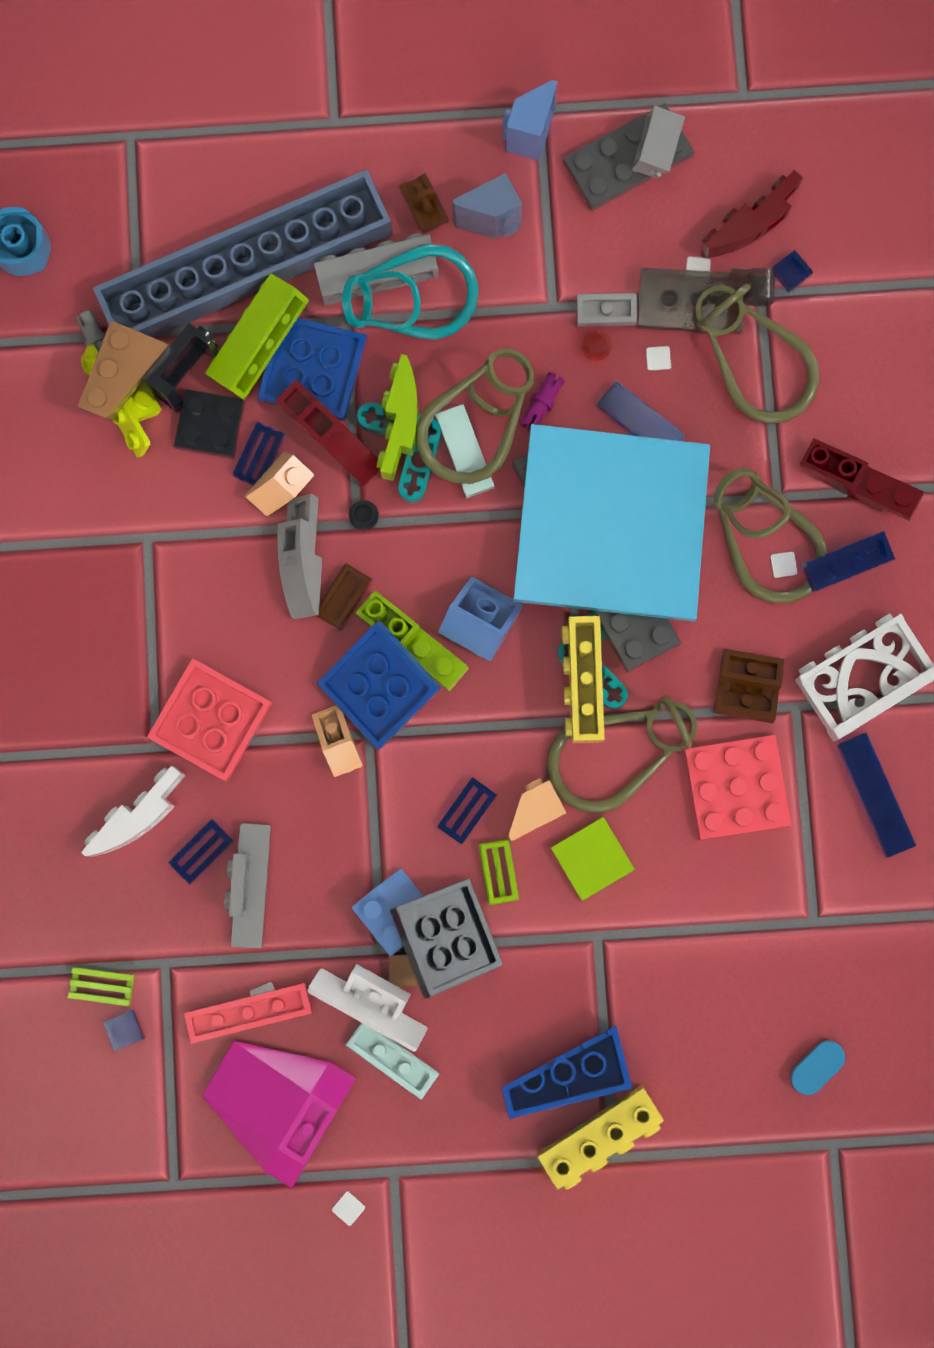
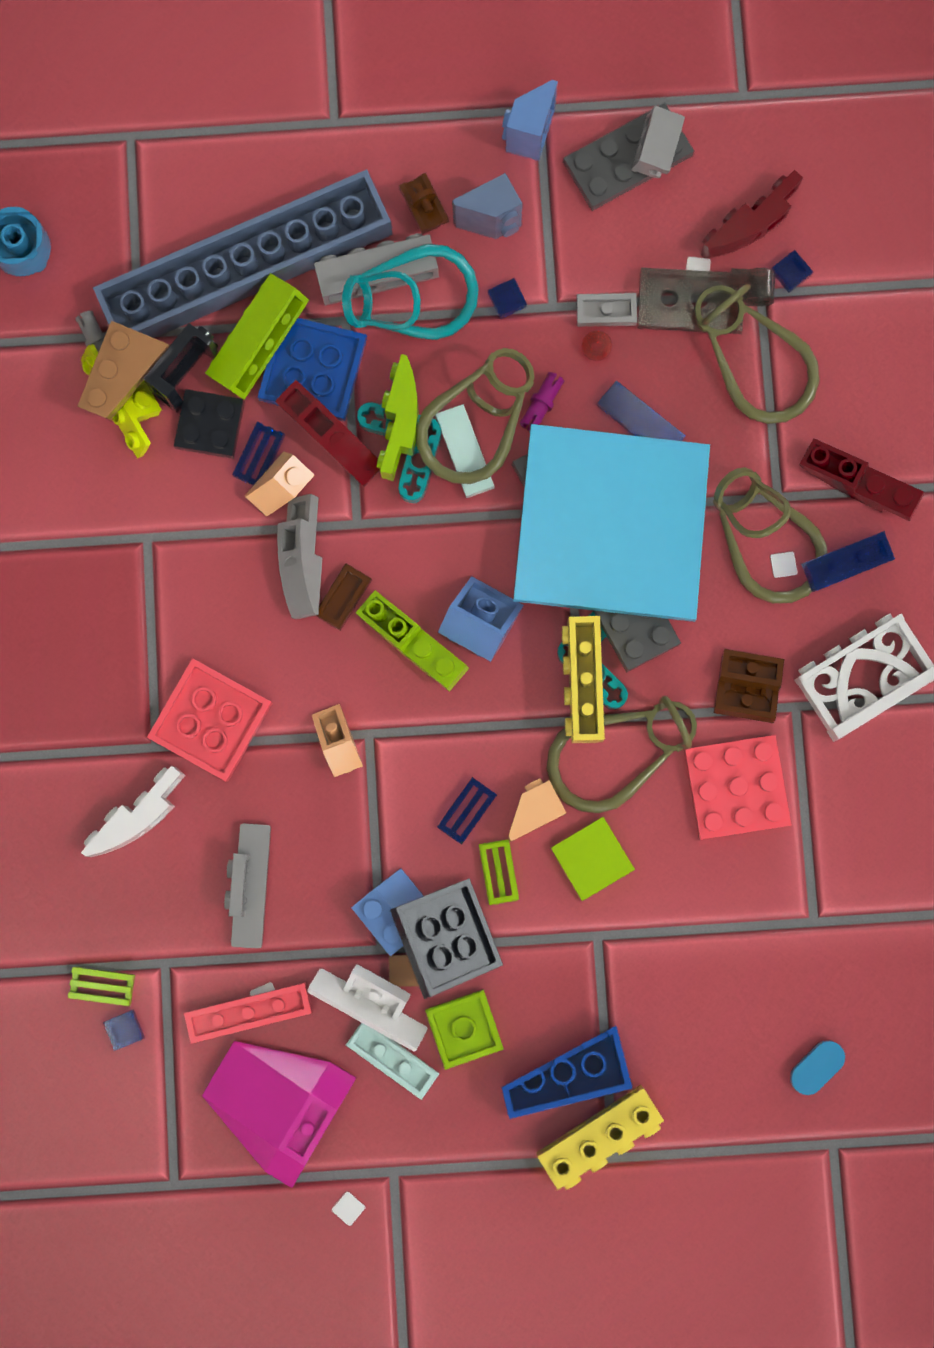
(220, 833): clear blue tile -> none
(363, 515): black plate -> none
(379, 685): blue plate -> none
(464, 1029): none -> lime tile
(507, 298): none -> clear blue tile
(658, 358): white sticker -> none
(876, 795): clear blue tile -> none

